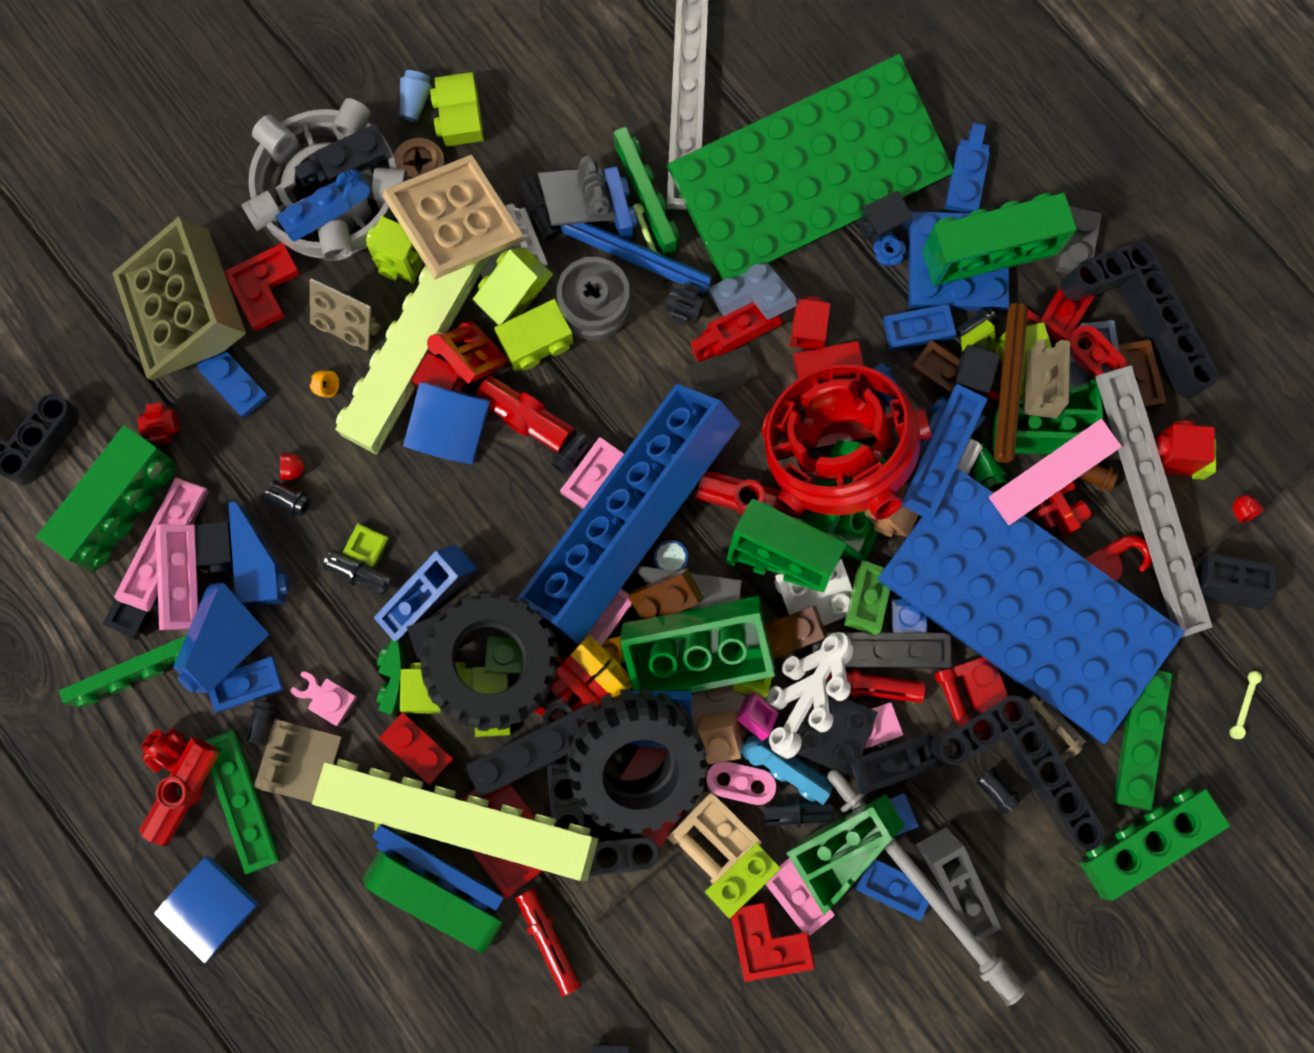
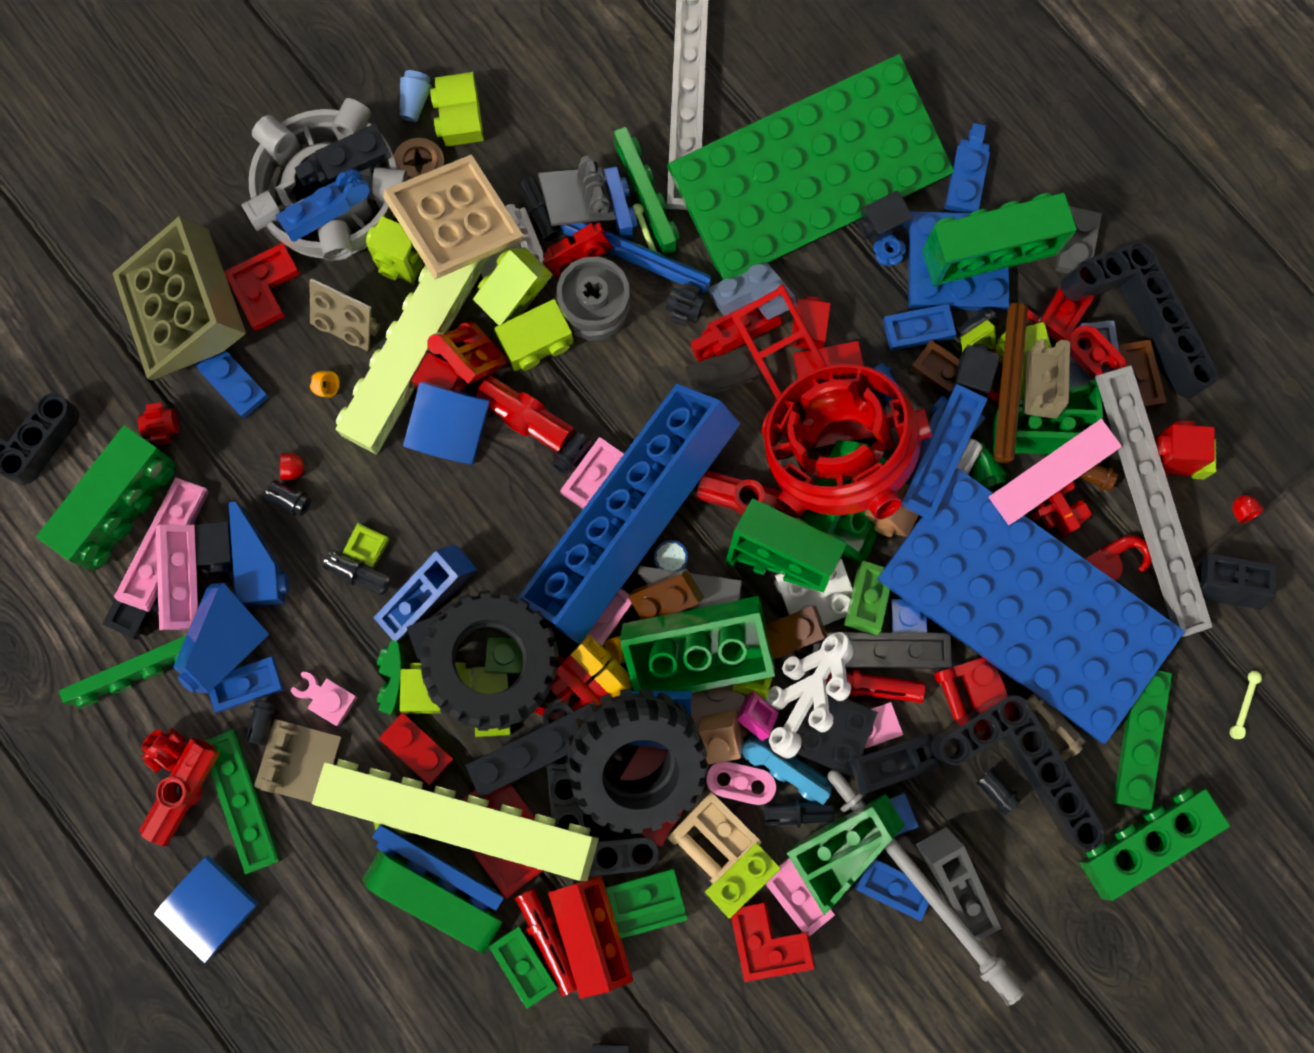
(523, 967): none -> green plate
(589, 243): none -> red hinge
(590, 937): none -> red brick
(646, 903): none -> green plate
(758, 356): none -> red window

